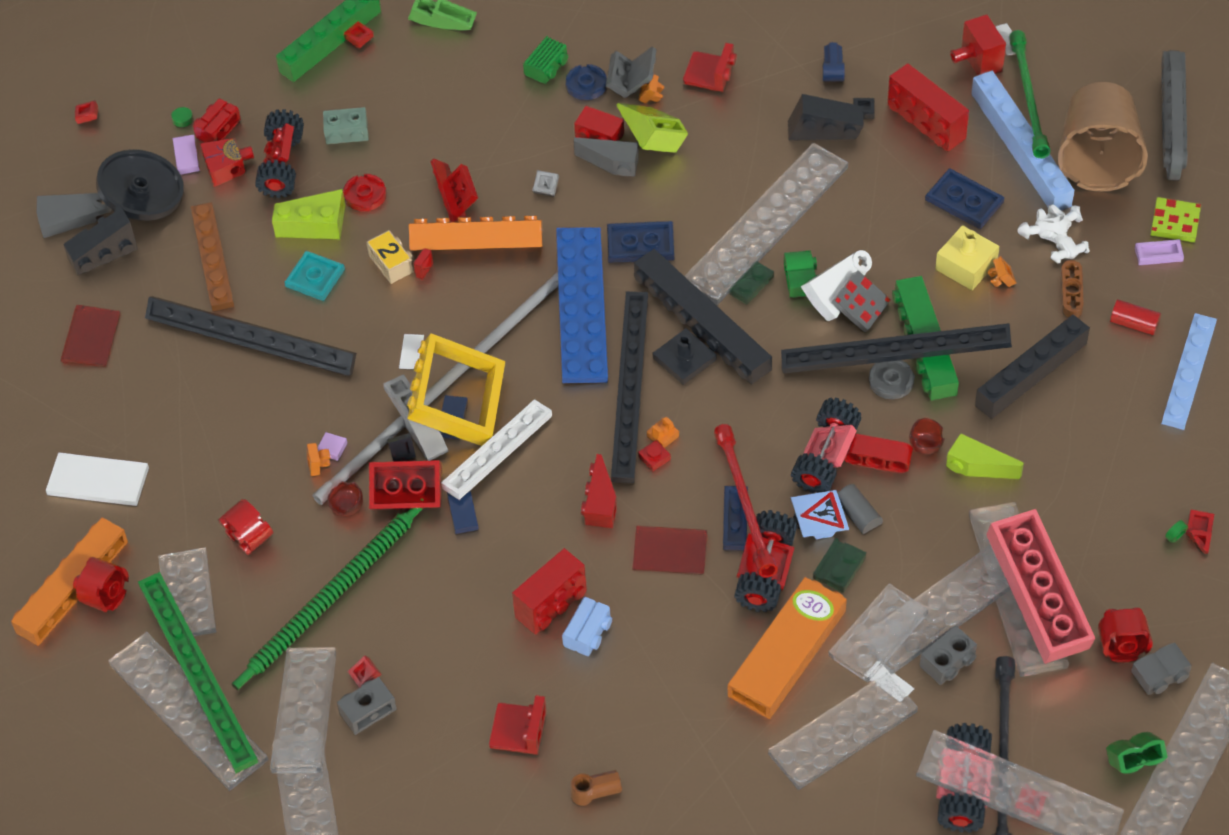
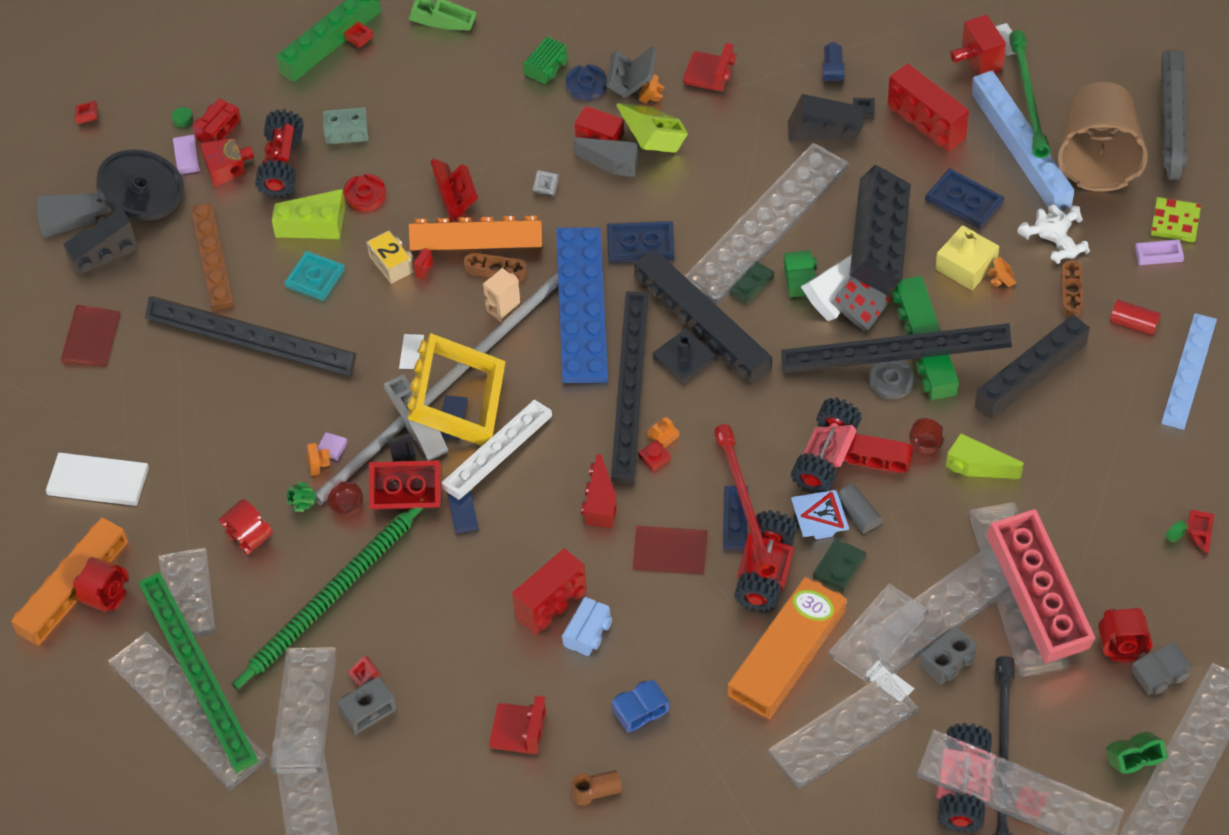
(300, 496): none -> green gear
(478, 270): none -> dark orange beam
(502, 294): none -> light nougat brick
(640, 705): none -> blue brick
(880, 229): none -> black brick

